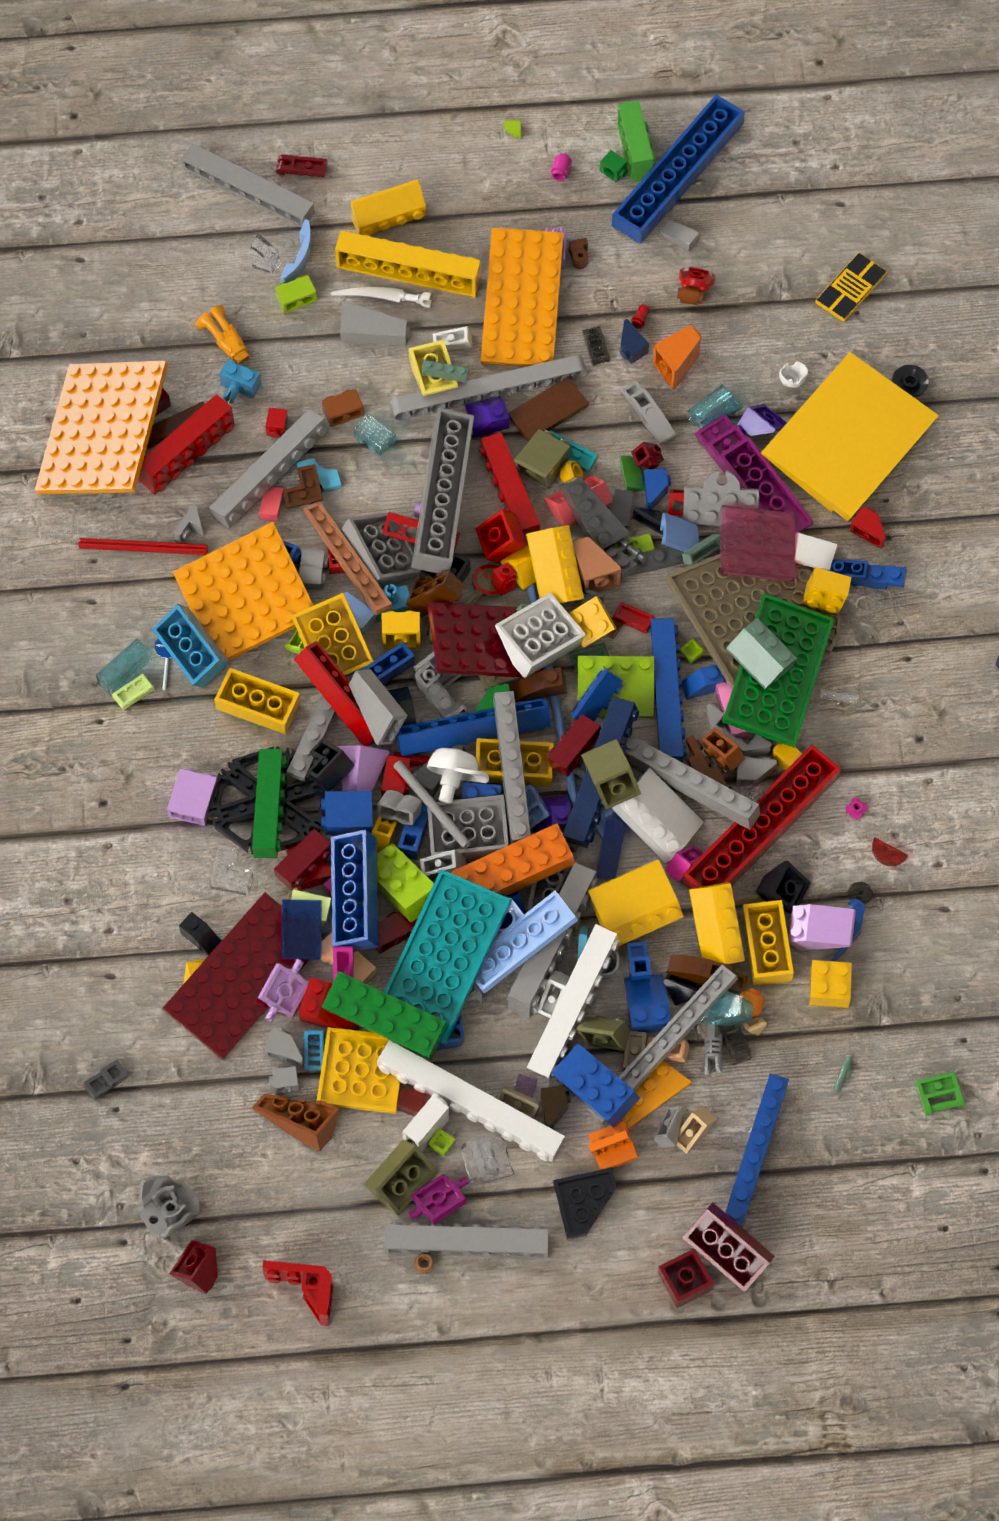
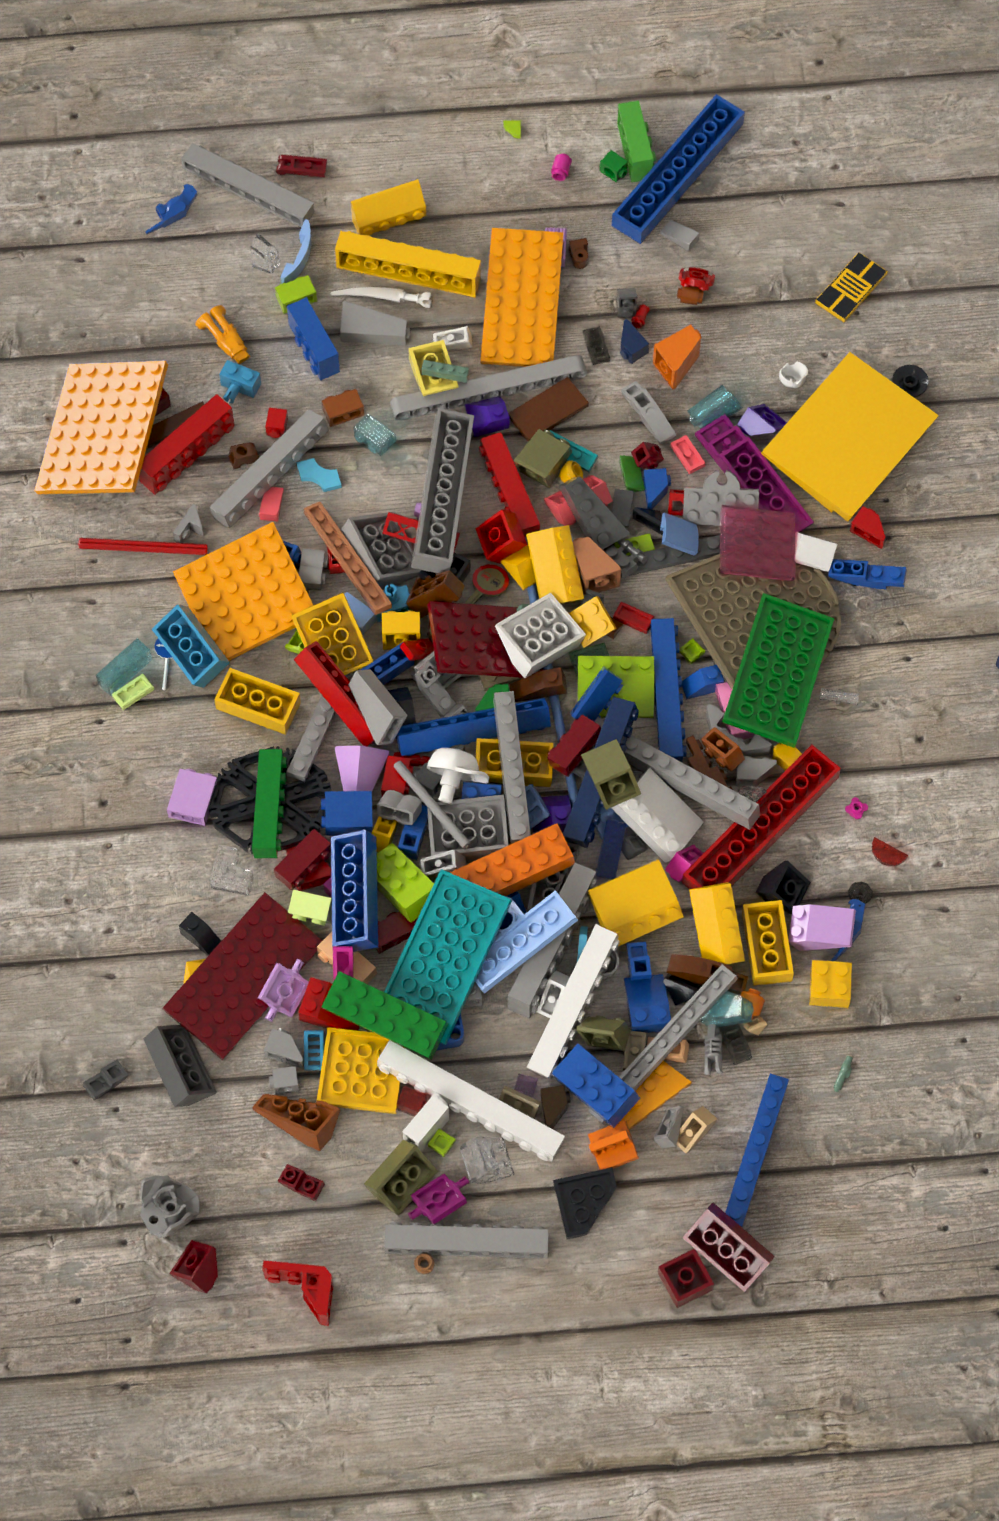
(175, 208): none -> blue animal
(179, 1065): none -> dark grey slope
(243, 454): none -> reddish brown leg
(300, 1182): none -> dark red slope
(301, 929): clear blue tile -> none
(308, 492): reddish brown plate -> none
(313, 339): none -> blue brick
(330, 765): black brick -> none
(417, 649): none -> red plate
(504, 579): red window -> none
(626, 302): none -> dark grey slope
(633, 846): none -> dark grey slope
(687, 454): none -> coral plate
(701, 549): sand green piece -> none
(761, 653): slope -> none
(826, 590): yellow brick -> none
(938, 1087): bright green plate -> none

